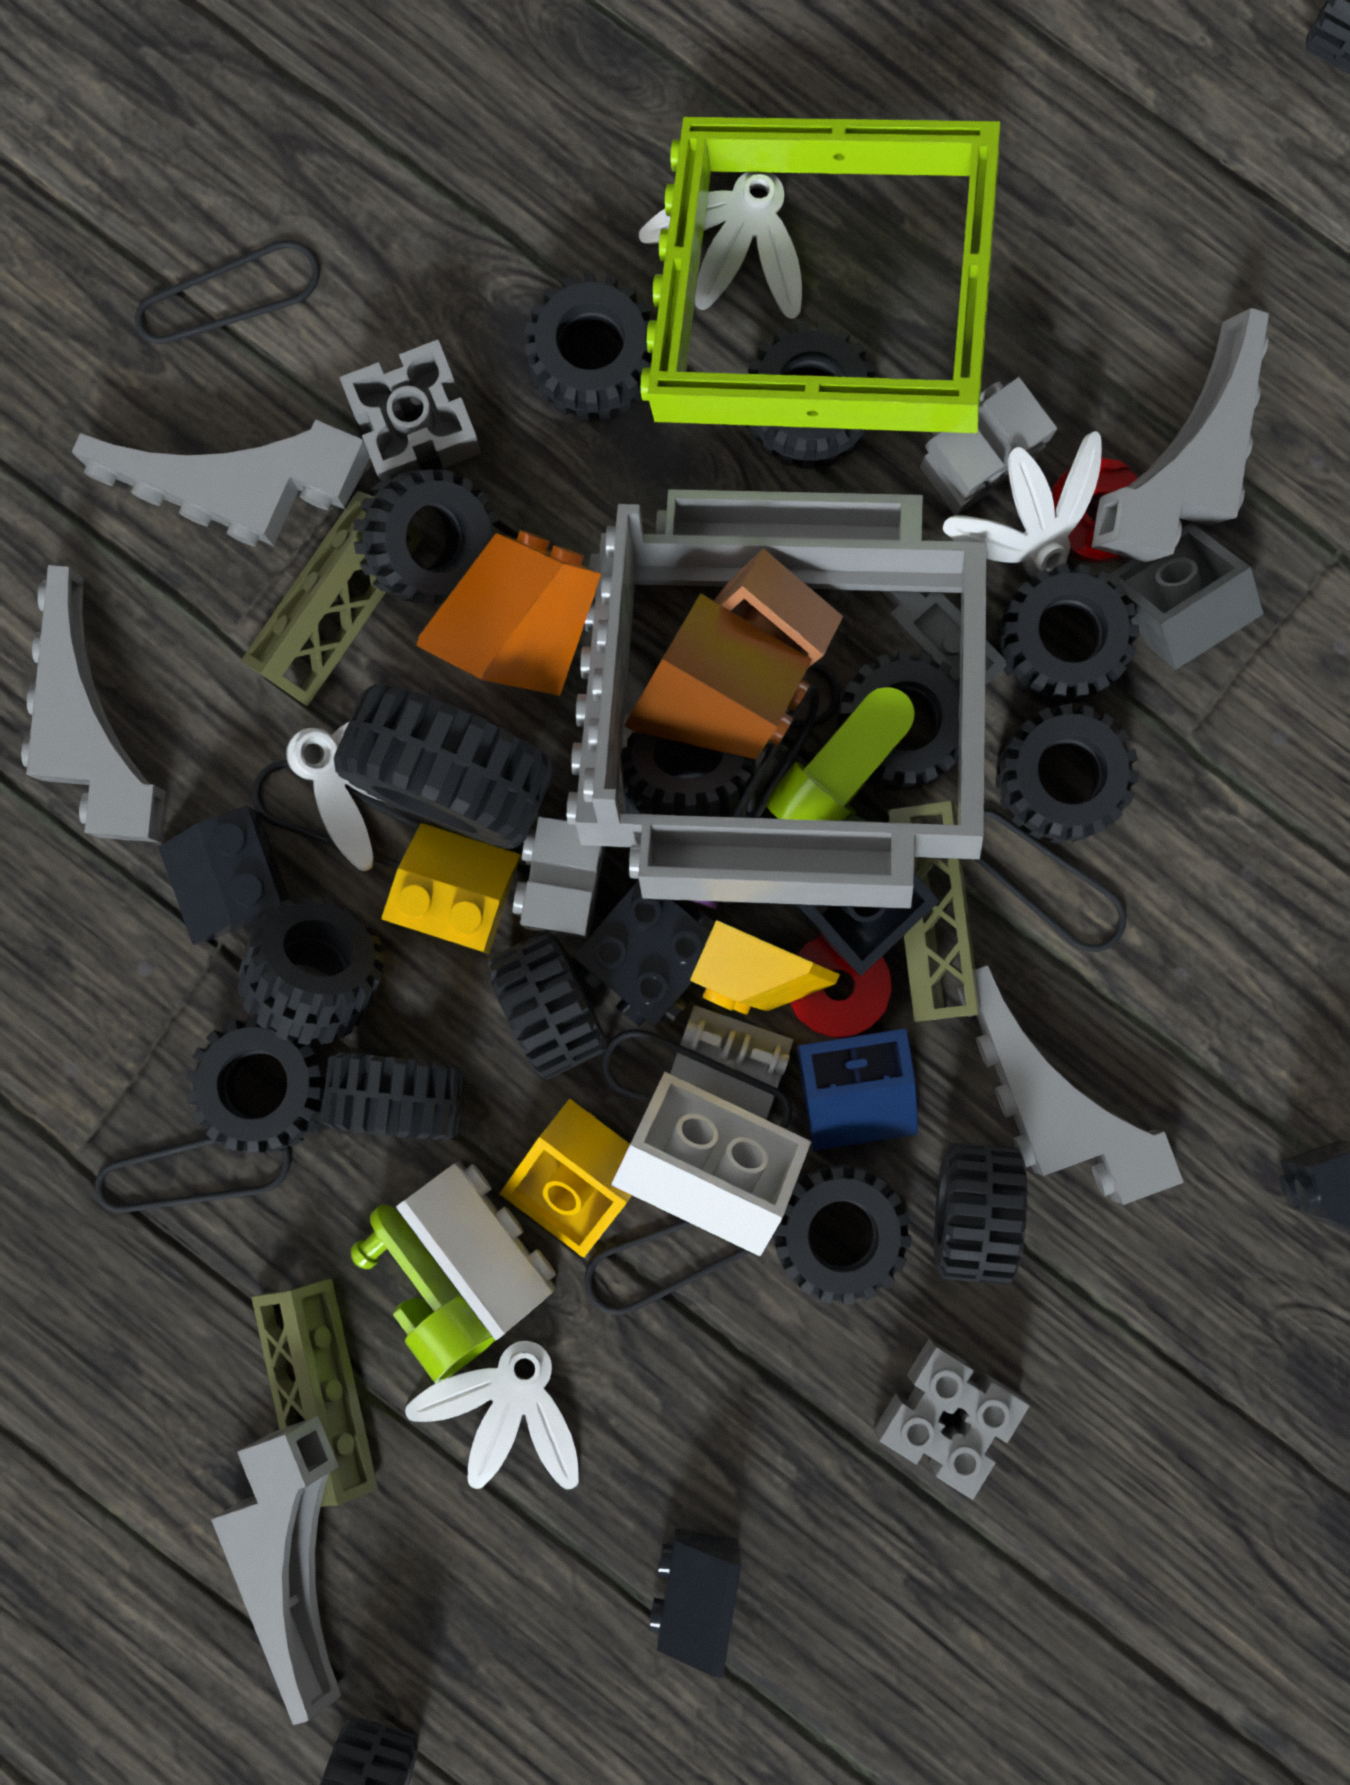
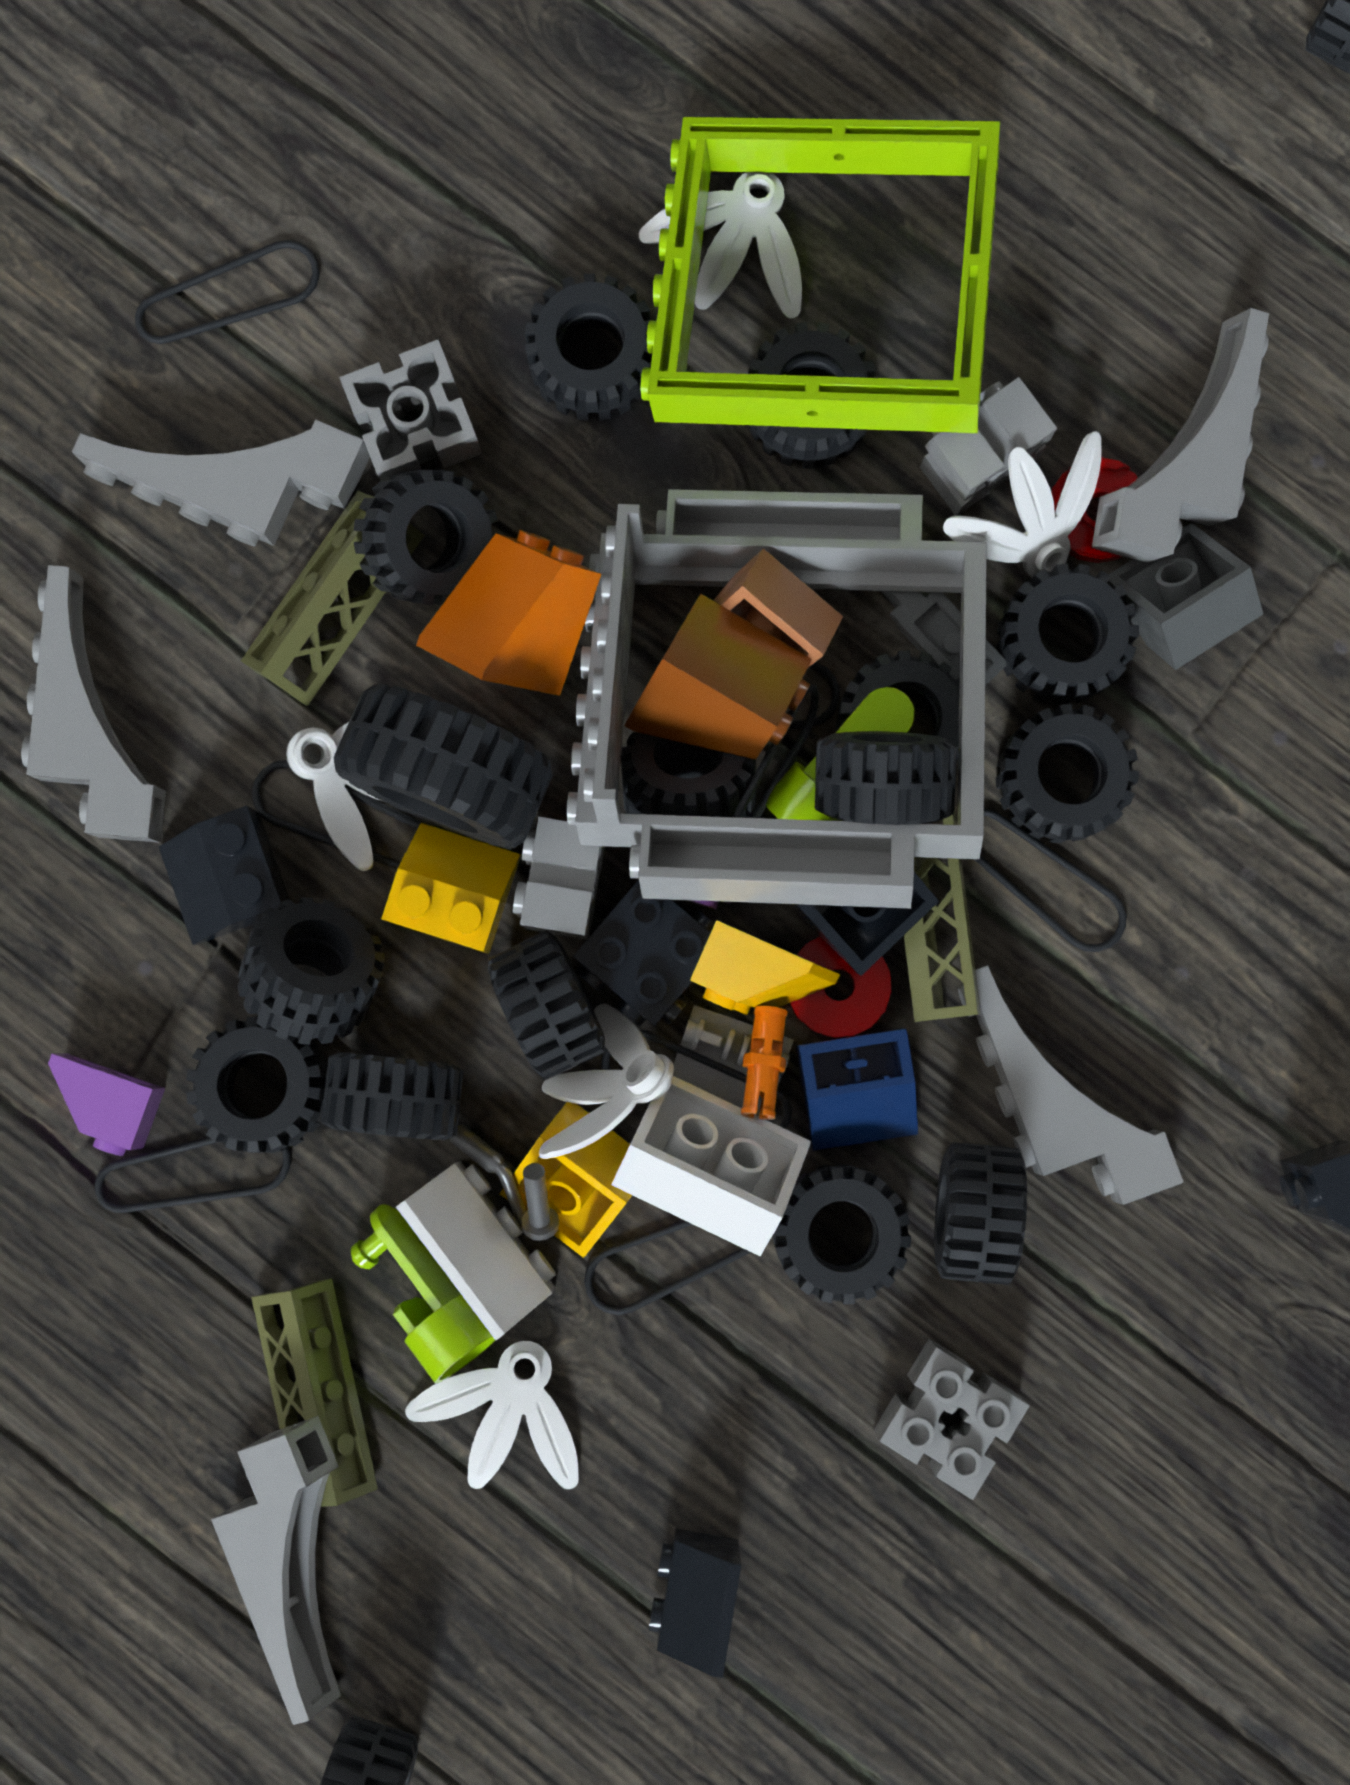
(106, 1102): none -> medium lavender slope
(539, 1220): none -> flat silver piece
(642, 1079): none -> white plant
(764, 1062): none -> orange pin
(885, 777): none -> black tyre

